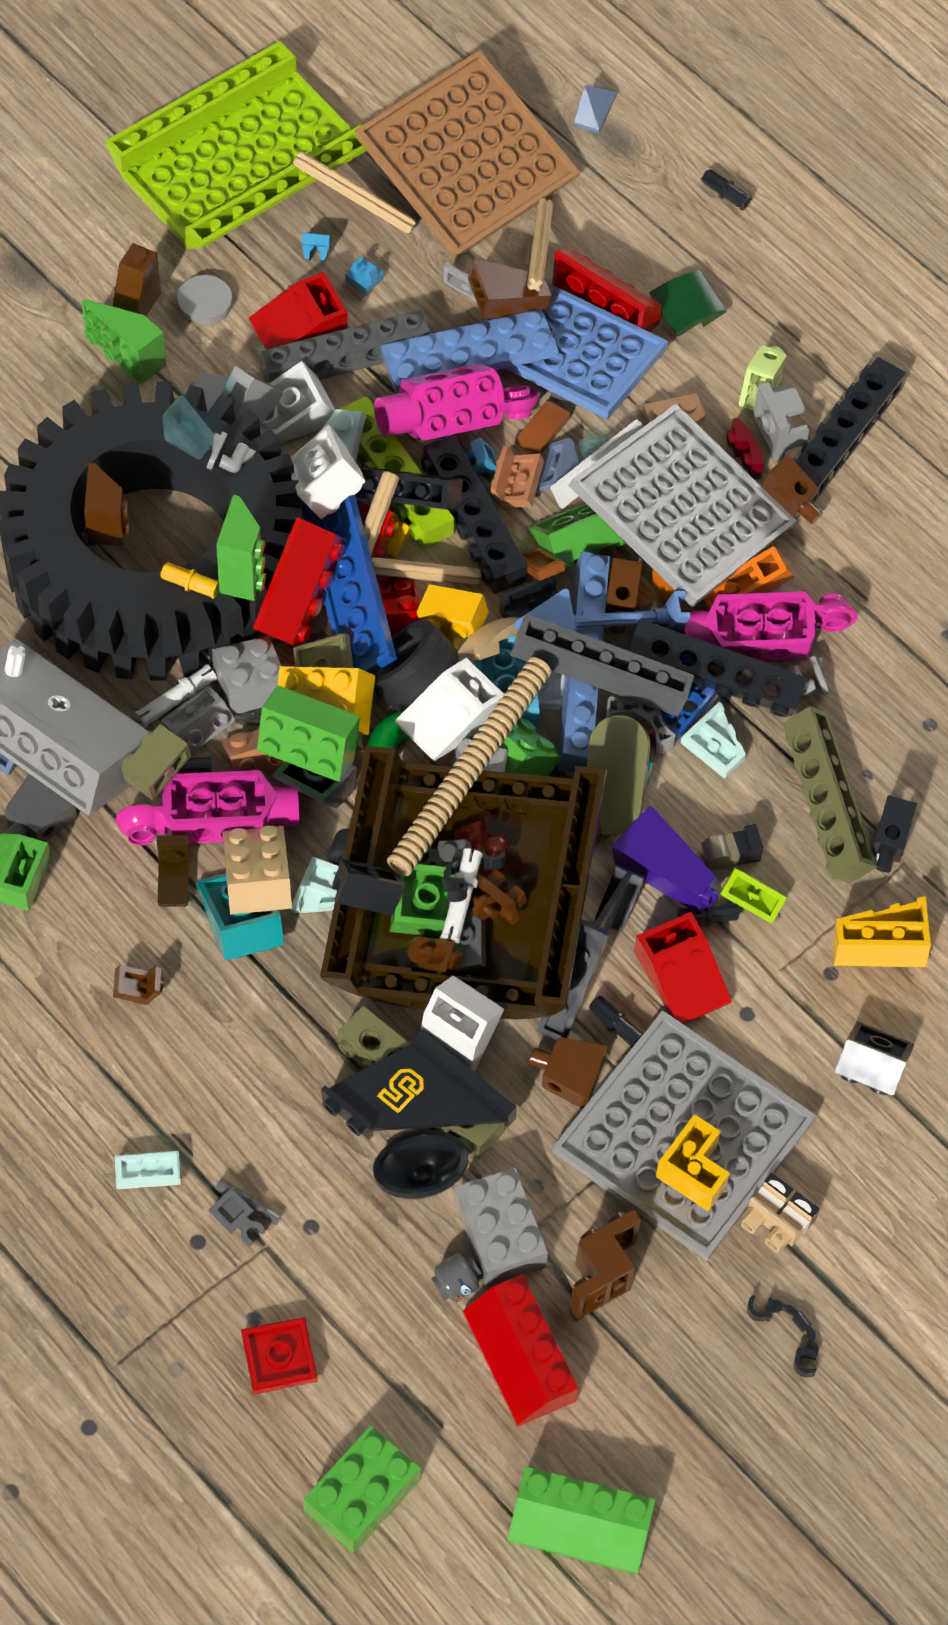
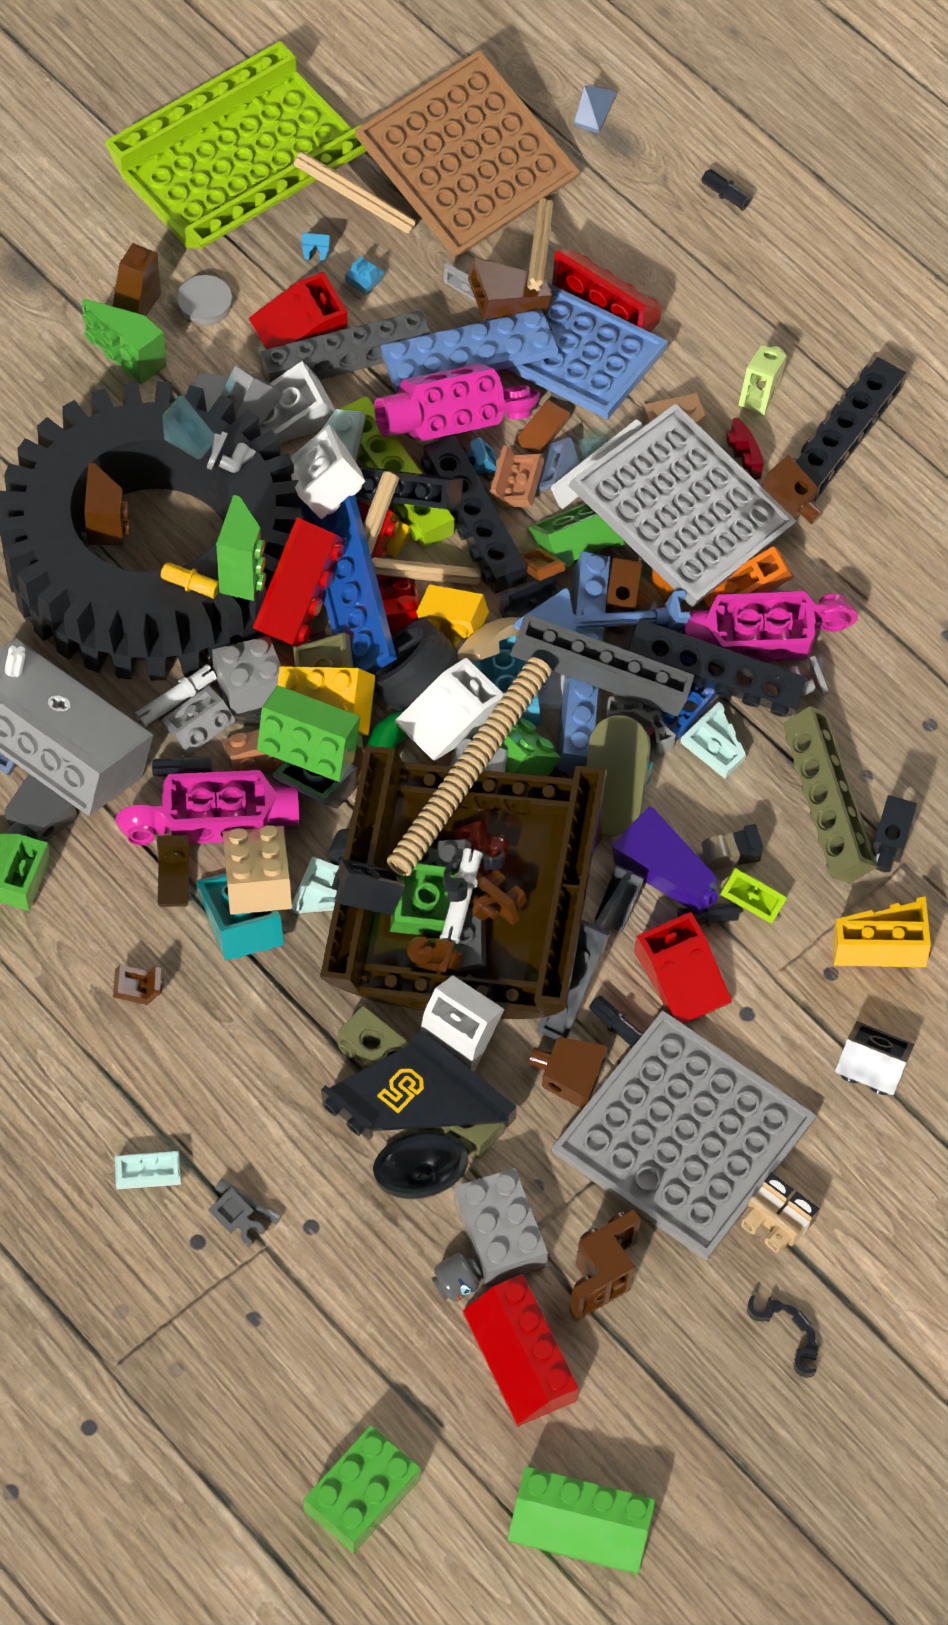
(155, 761): olive brick -> none
(279, 1355): red plate -> none
(687, 1164): yellow brick -> none
(688, 302): dark green slope -> none
(773, 422): light grey panel -> none

